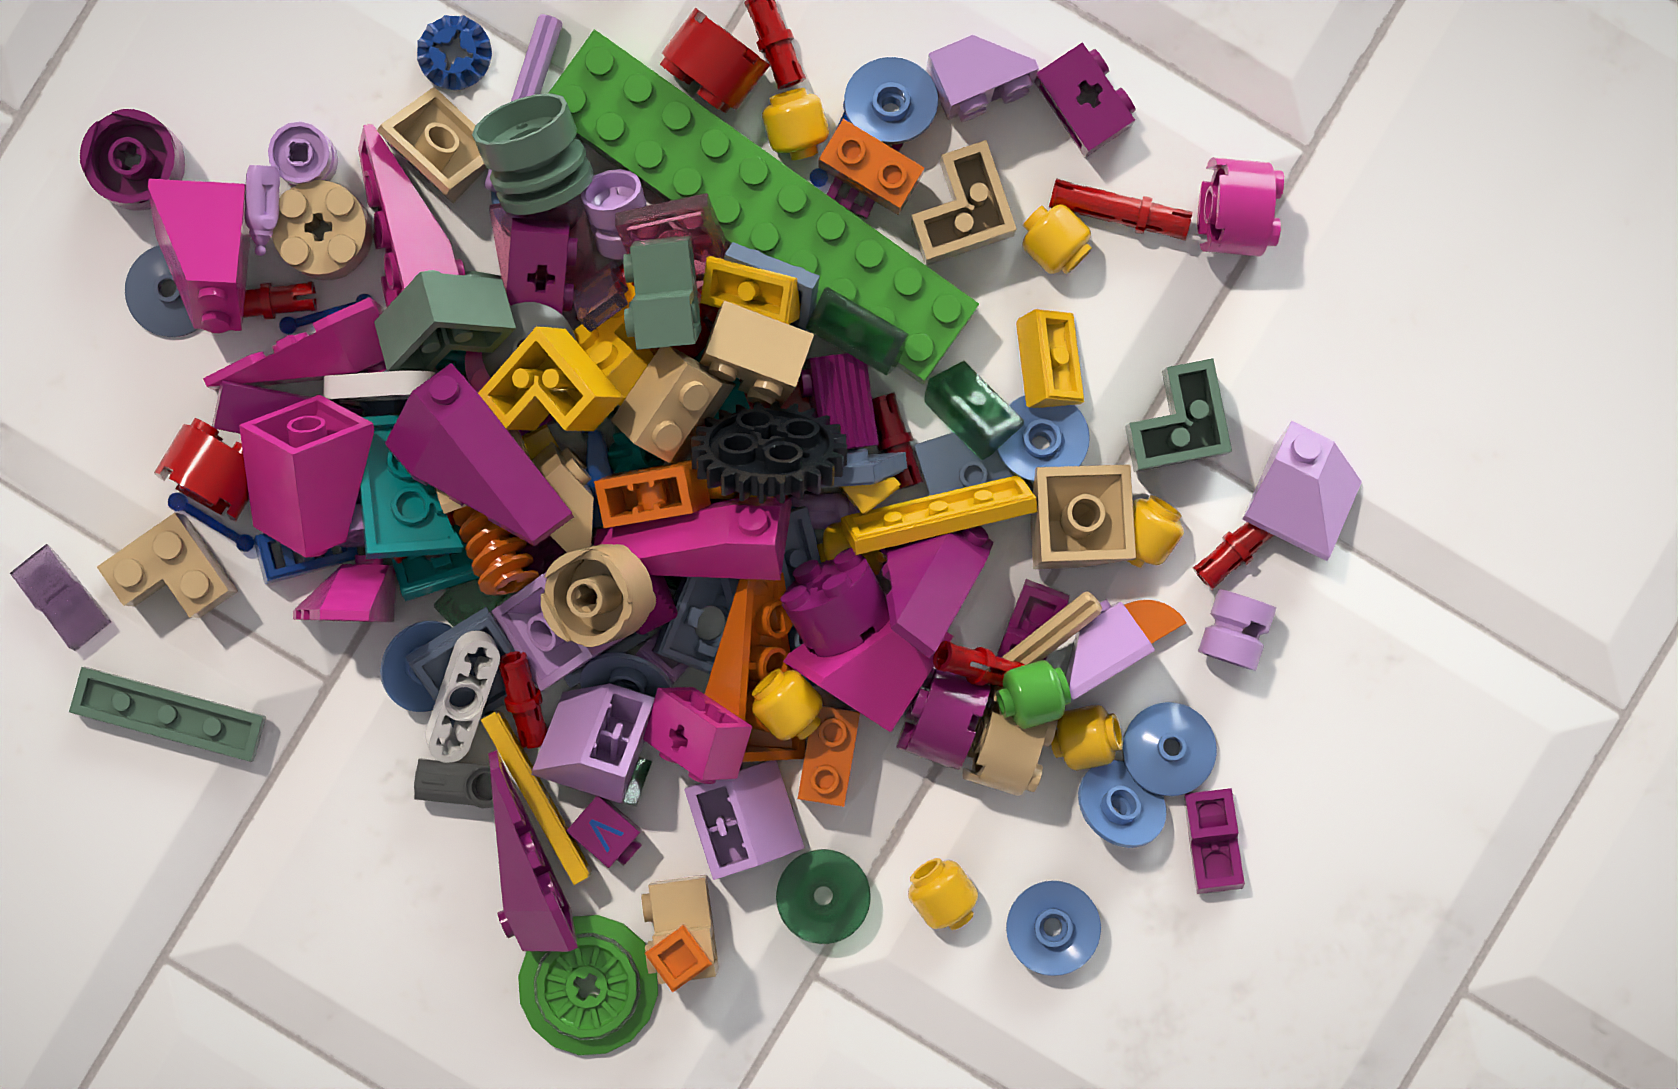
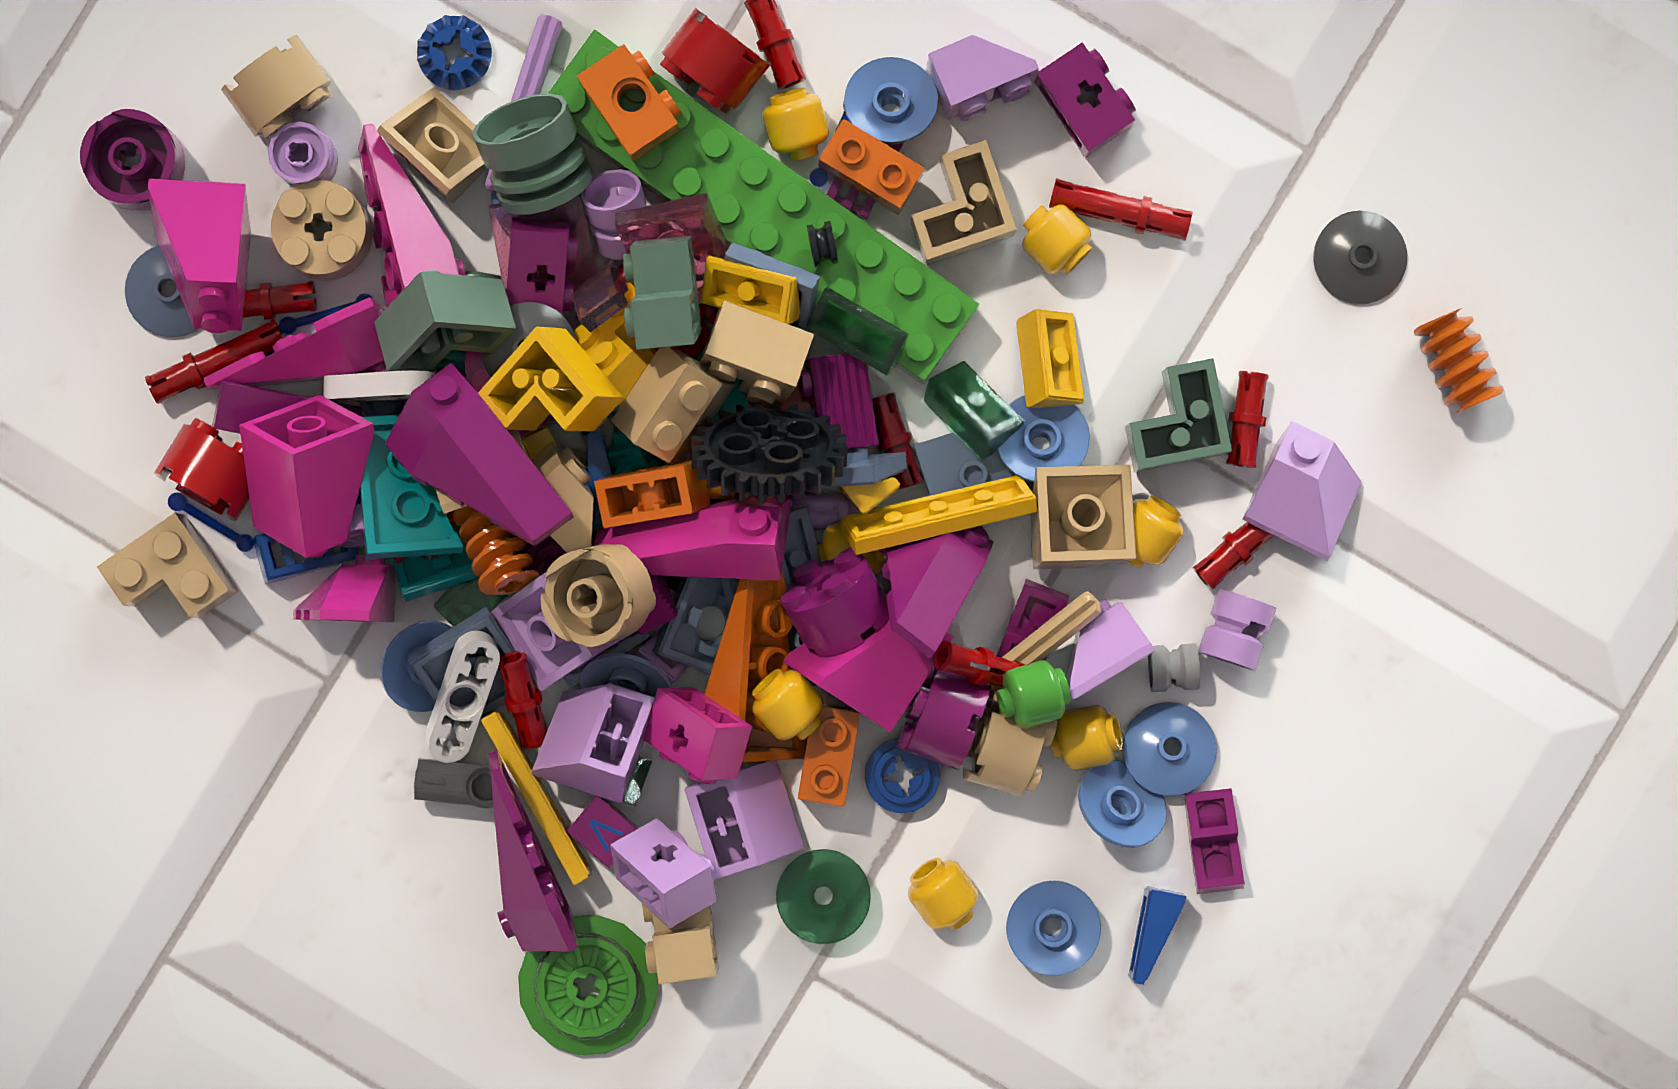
(60, 597): clear purple slope -> none
(167, 714): sand green plate -> none
(193, 368): none -> red pin
(261, 204): lavender piece -> none
(277, 87): none -> tan brick
(606, 84): none -> orange brick
(664, 872): none -> lavender brick
(678, 958): orange tile -> none
(822, 244): none -> black bush
(887, 793): none -> blue gear
(1155, 618): orange tile -> none
(1156, 920): none -> blue slope
(1174, 667): none -> light grey wheel
(1240, 207): dark pink brick -> none
(1247, 419): none -> red pin
(1340, 270): none -> dark grey dish
(1458, 360): none -> orange piece

